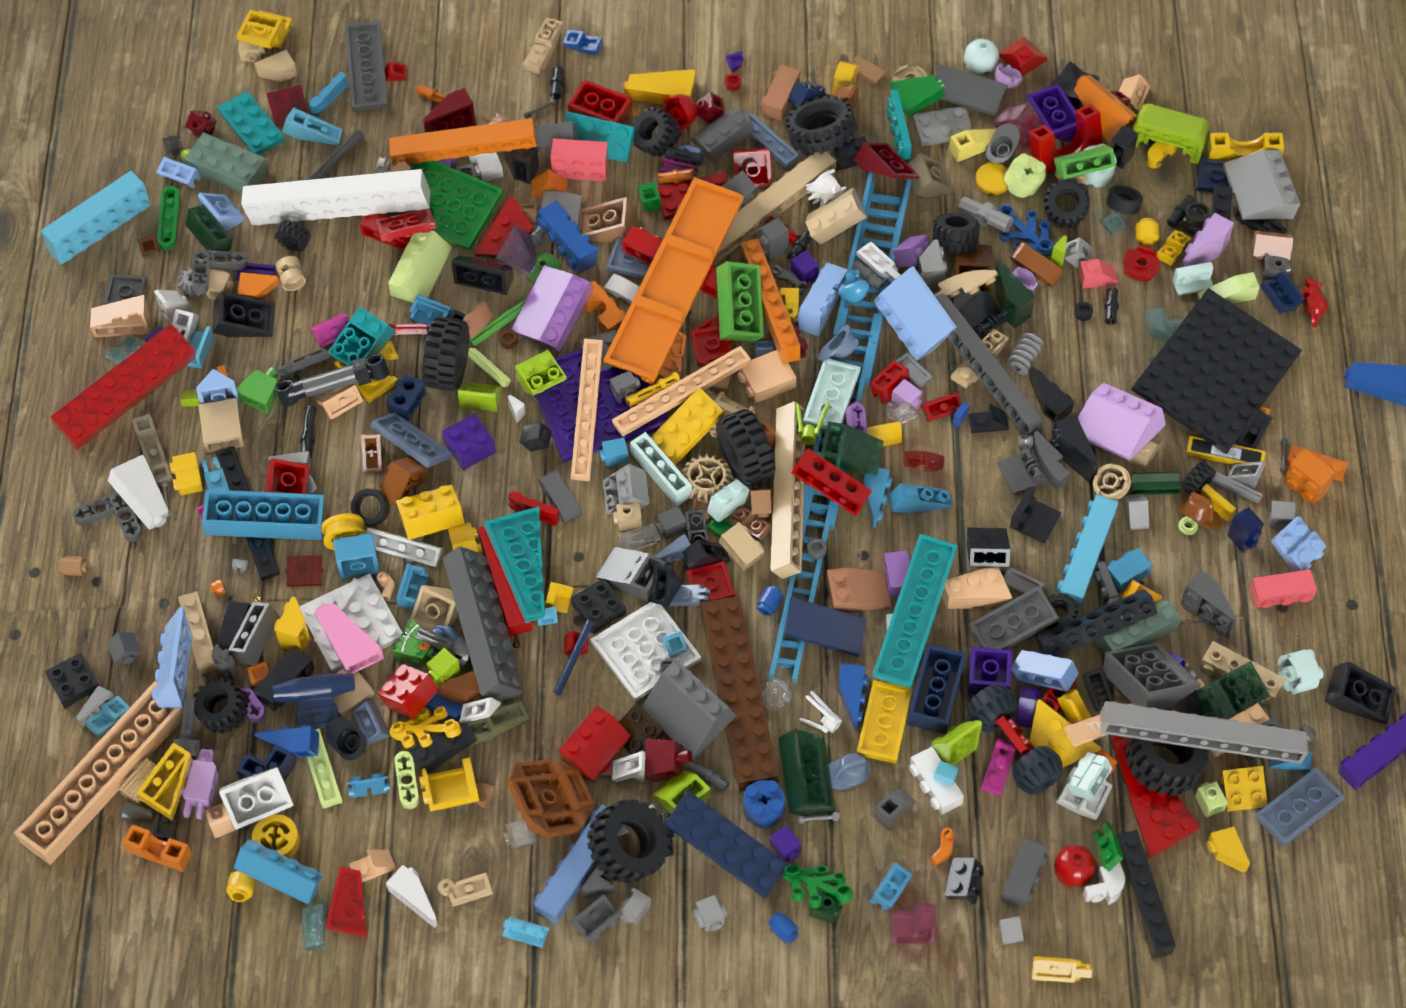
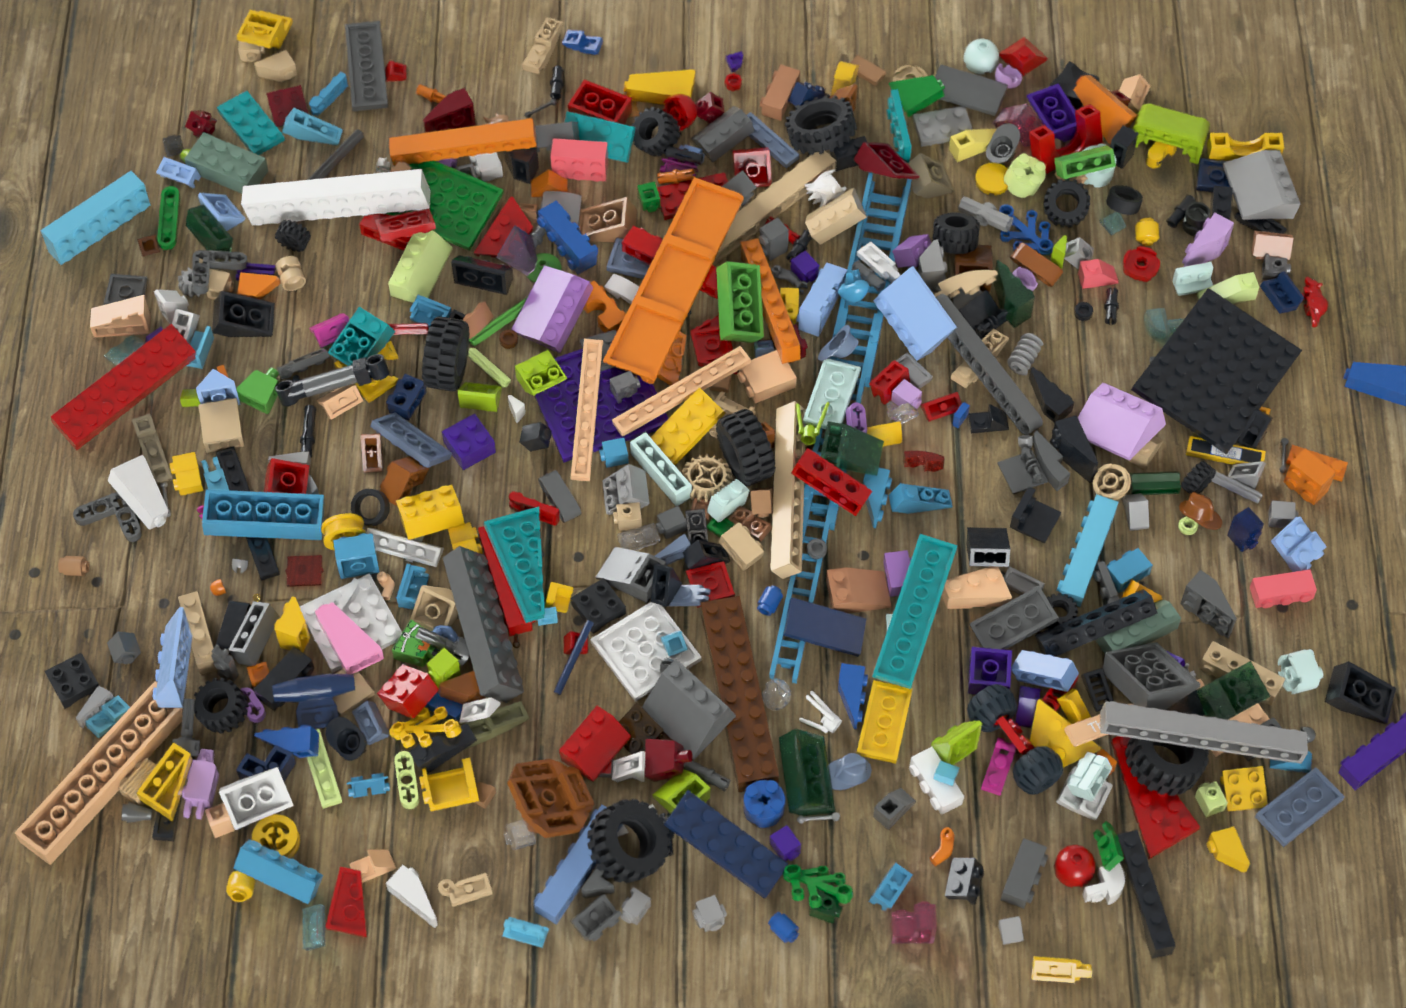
(145, 845): orange arch -> none
(652, 390): yellow pin -> none
(936, 689): dark blue brick -> none
(1173, 247): yellow slope -> none
(1219, 503): yellow tile -> none

